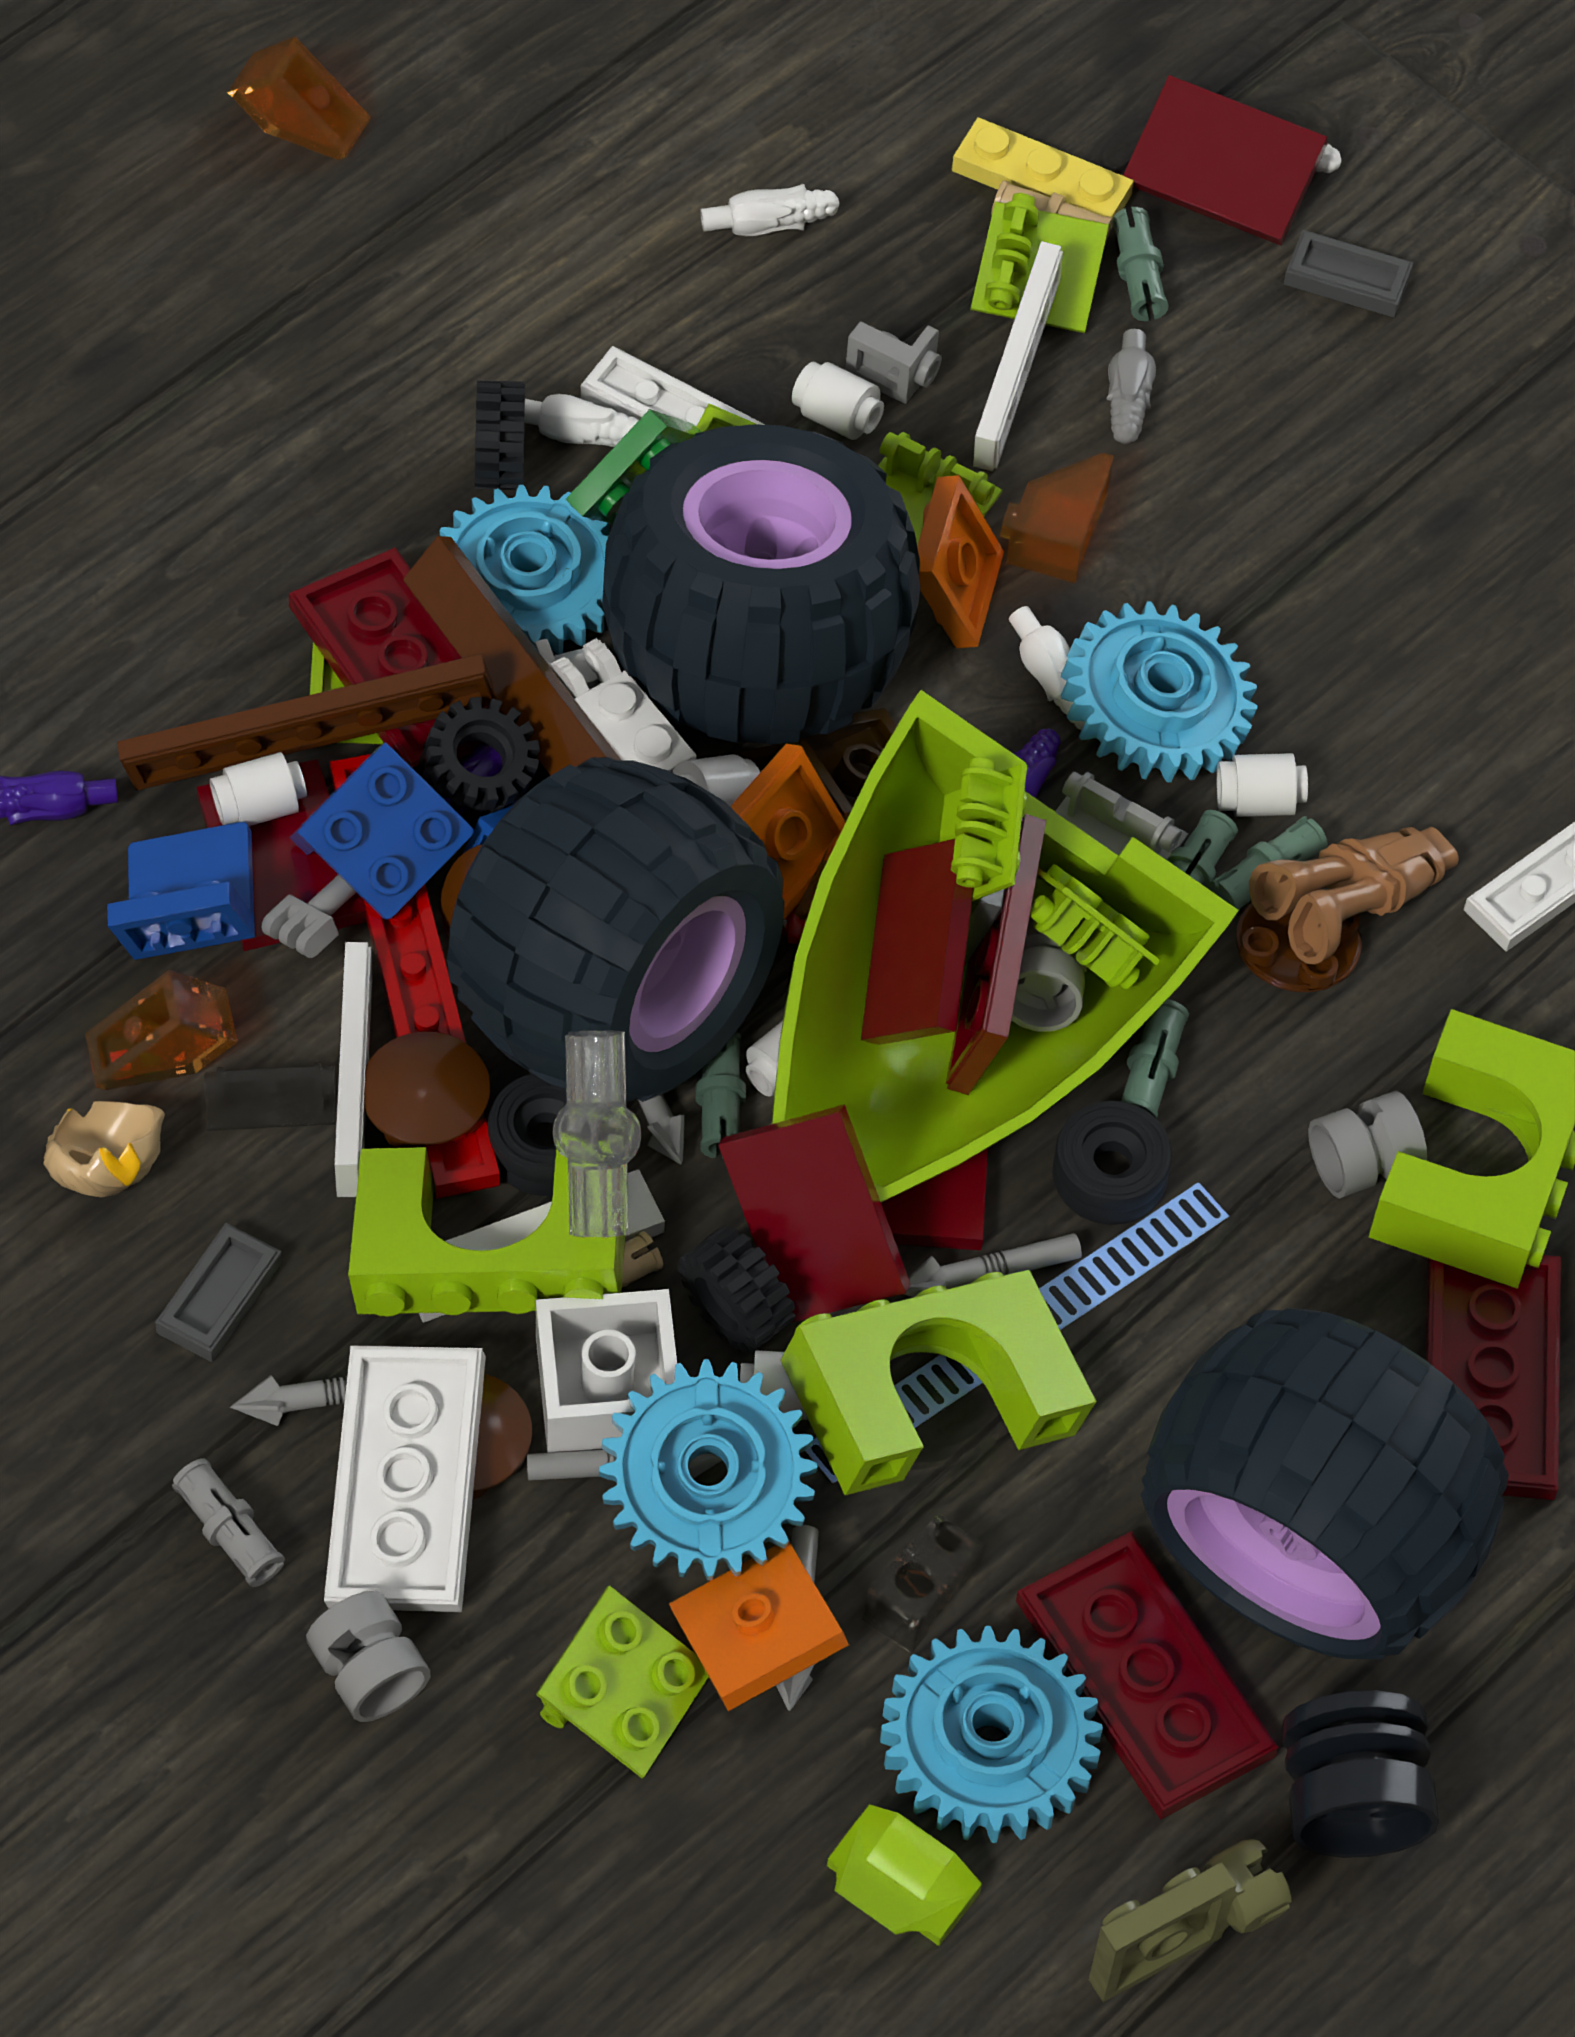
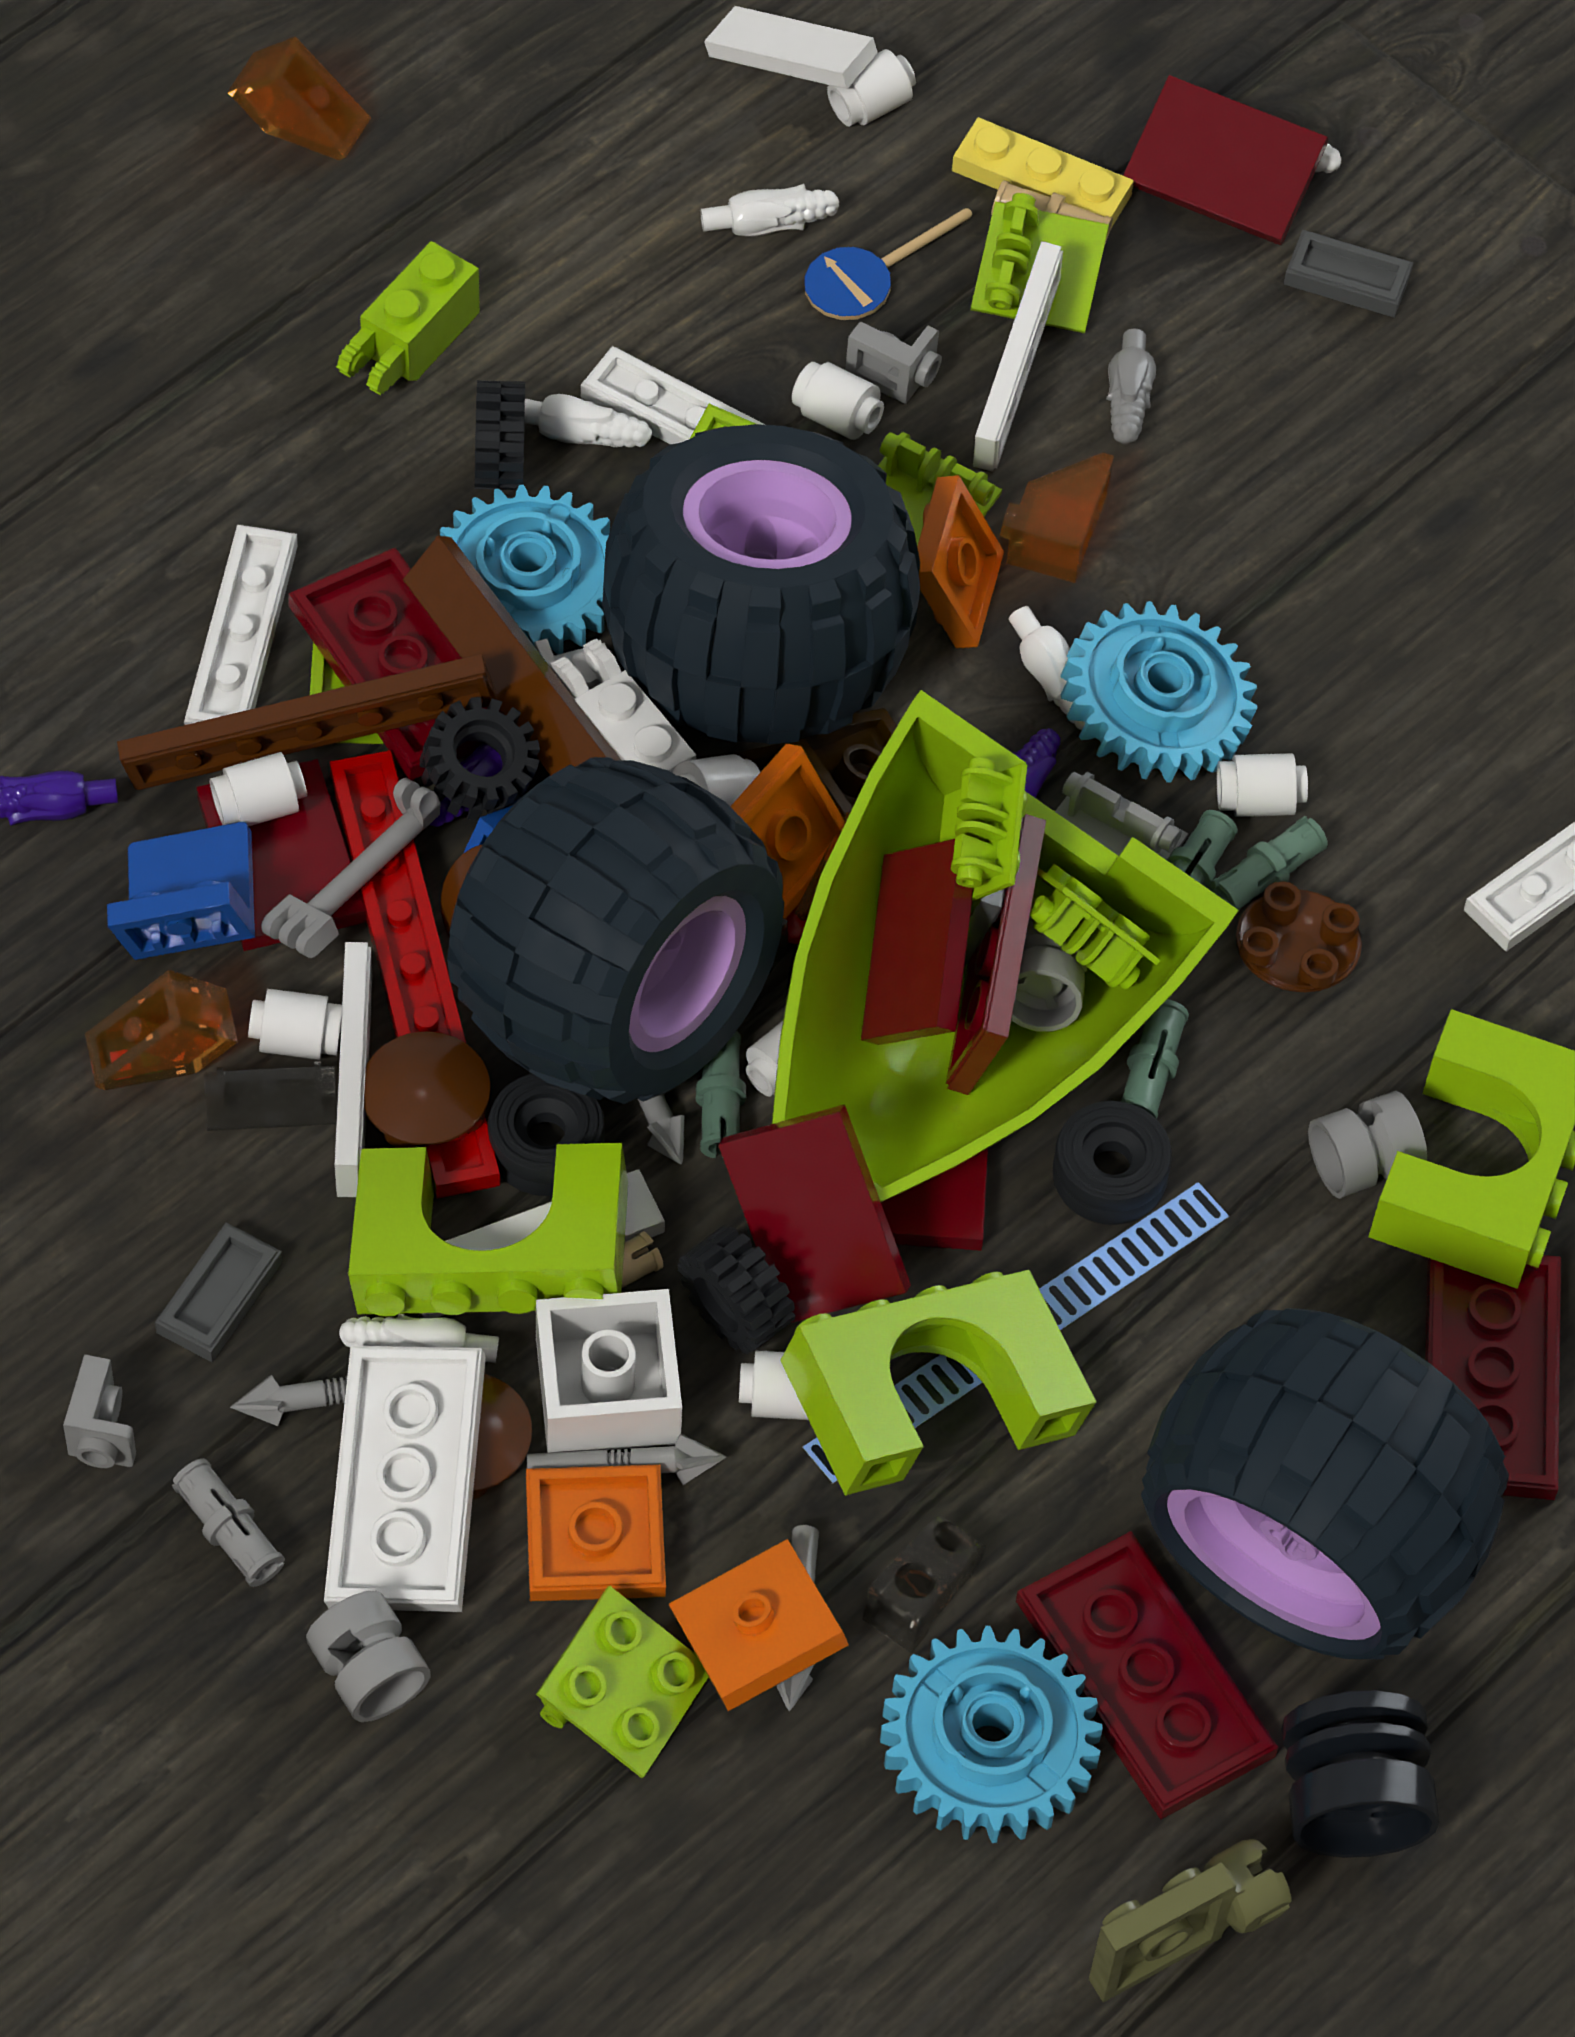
(93, 1415): none -> light grey bracket
(105, 1147): tan hair -> none
(242, 623): none -> white tile
(296, 1024): none -> white brick
(384, 831): blue bracket -> none
(414, 319): none -> lime hinge
(415, 1332): none -> white piece
(595, 1532): none -> orange plate
(597, 1133): clear piece -> none
(607, 483): green plate -> none
(697, 1519): medium azure gear -> none
(791, 47): none -> white tile
(856, 282): none -> blue piece
(876, 91): none -> white brick
(902, 1875): lime slope -> none
(1007, 1262): light grey piece -> none
(1140, 264): sand green pin -> none
(1361, 876): medium nougat piece -> none

